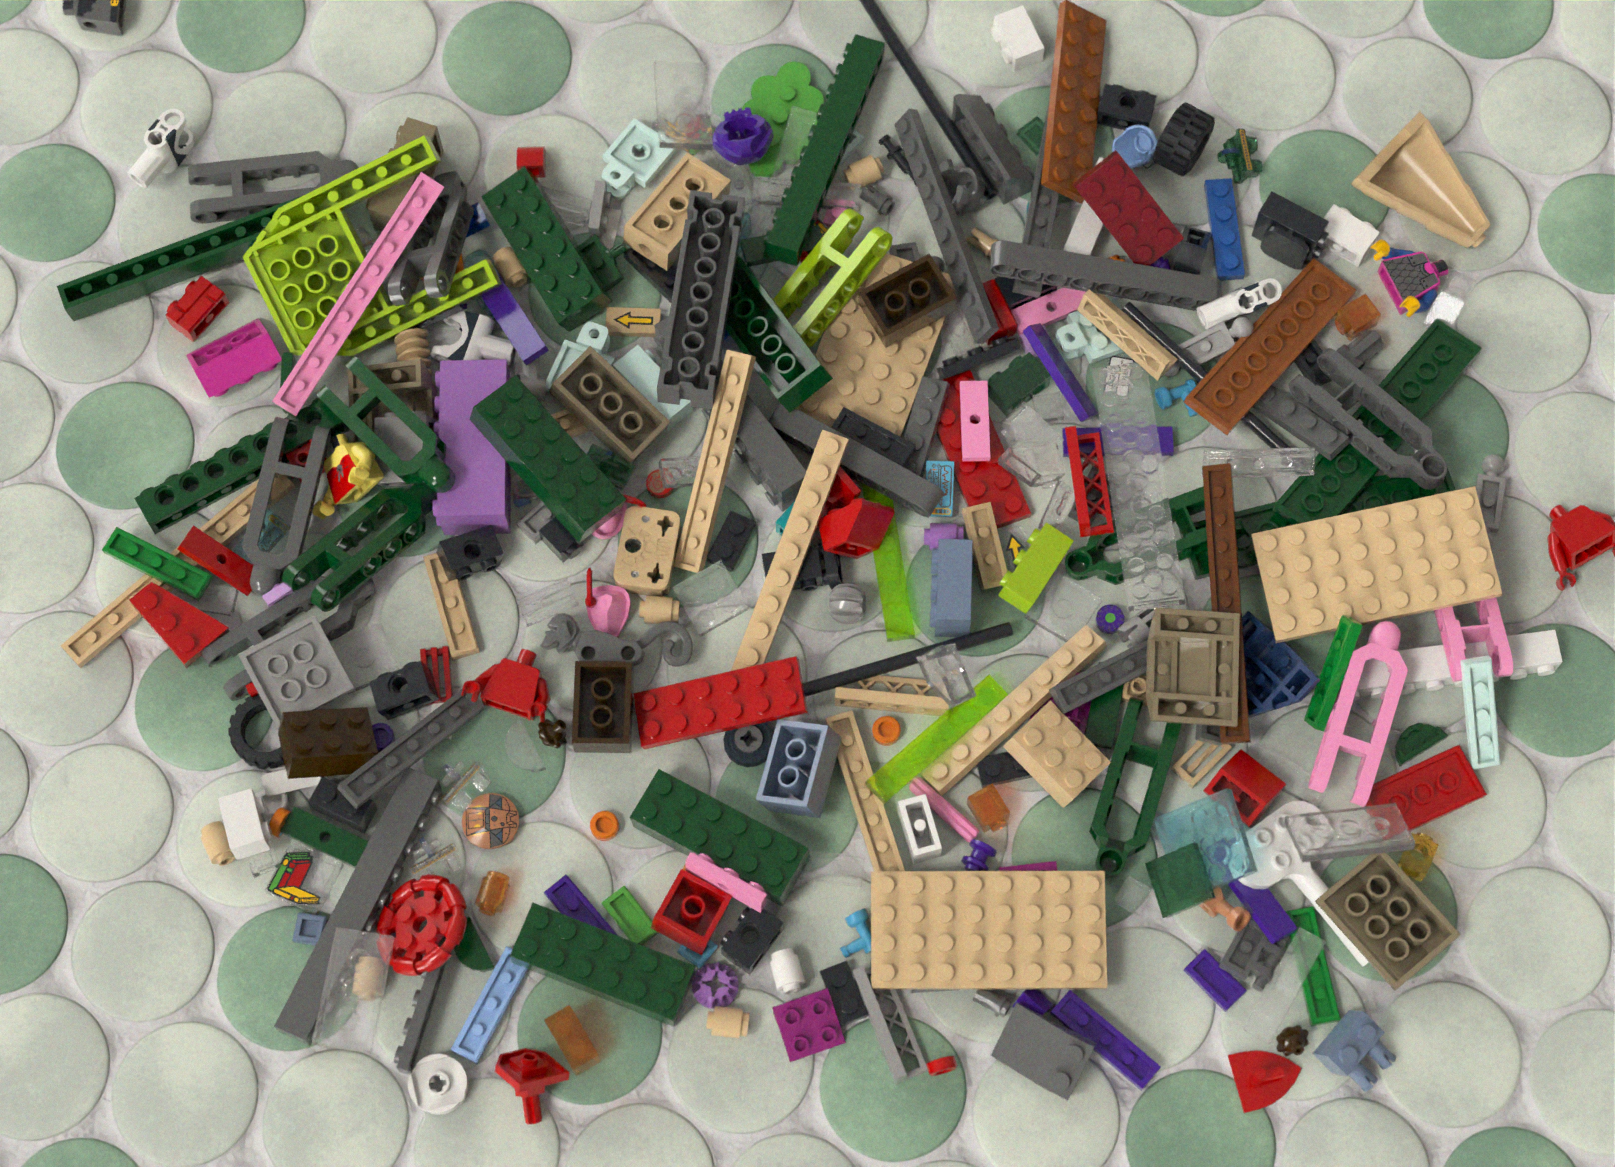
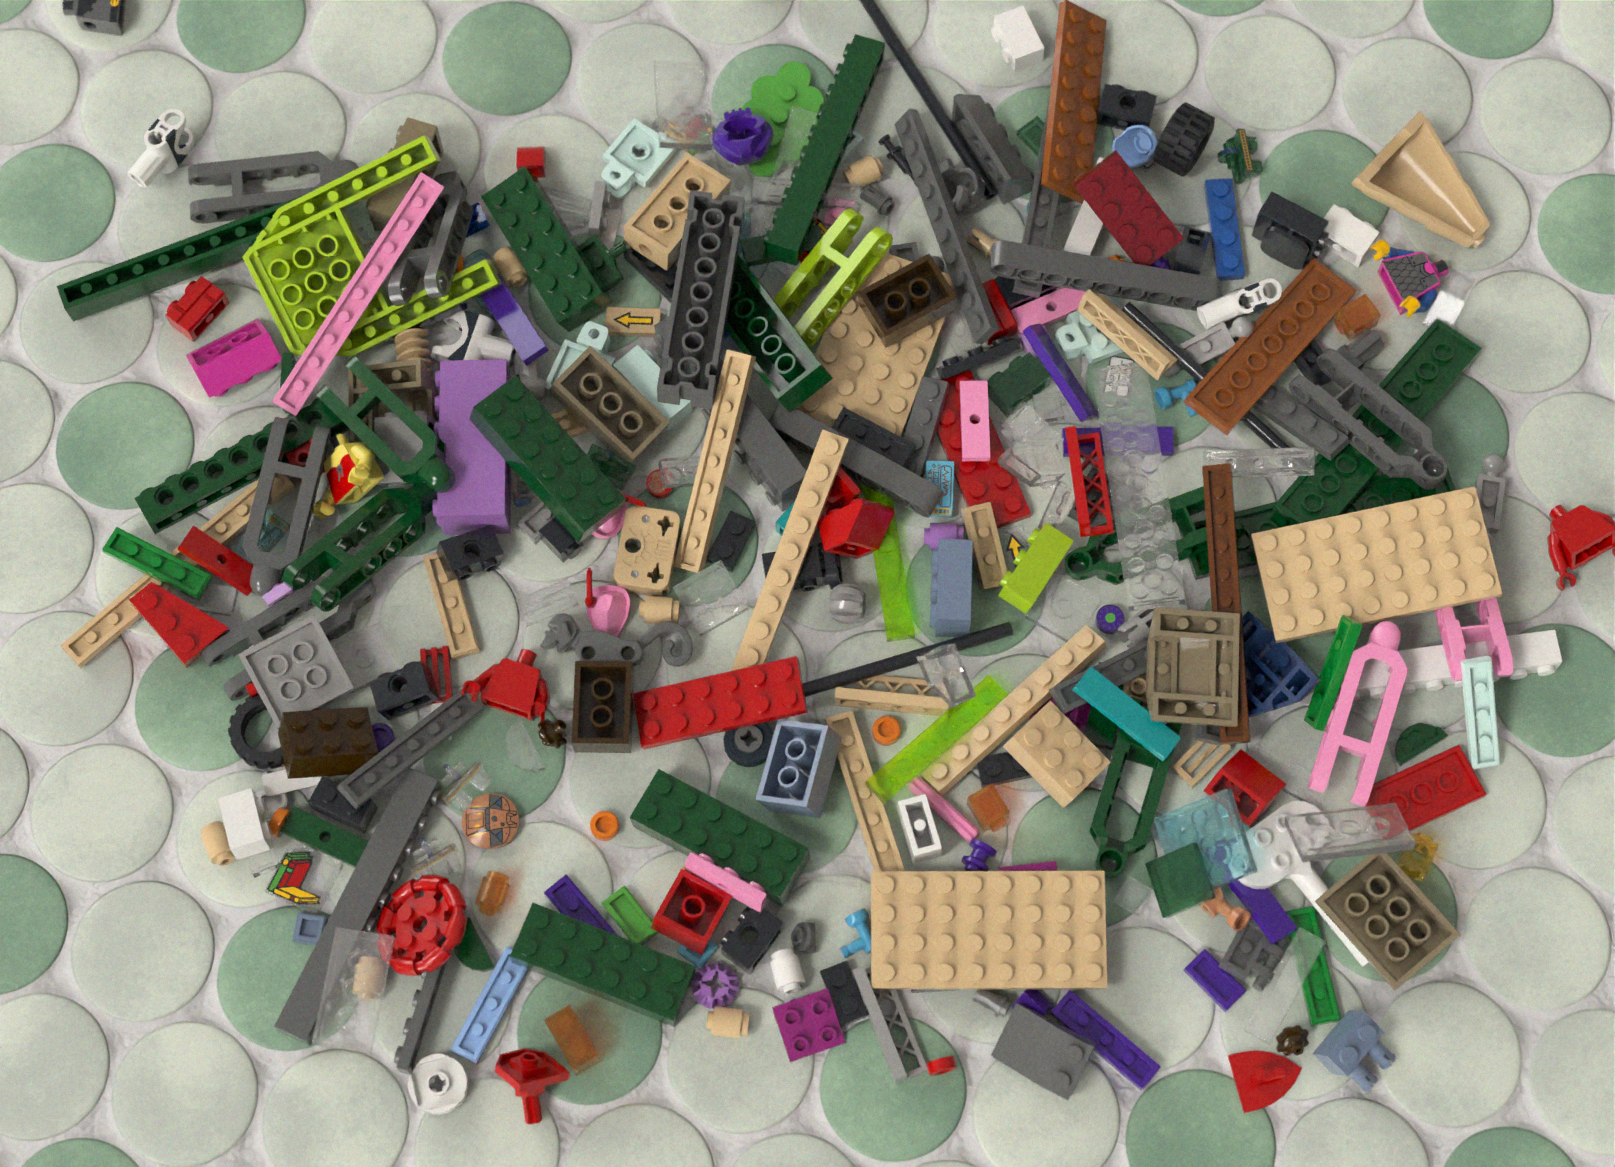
(804, 937): none -> dark grey plate
(1126, 713): none -> teal tile

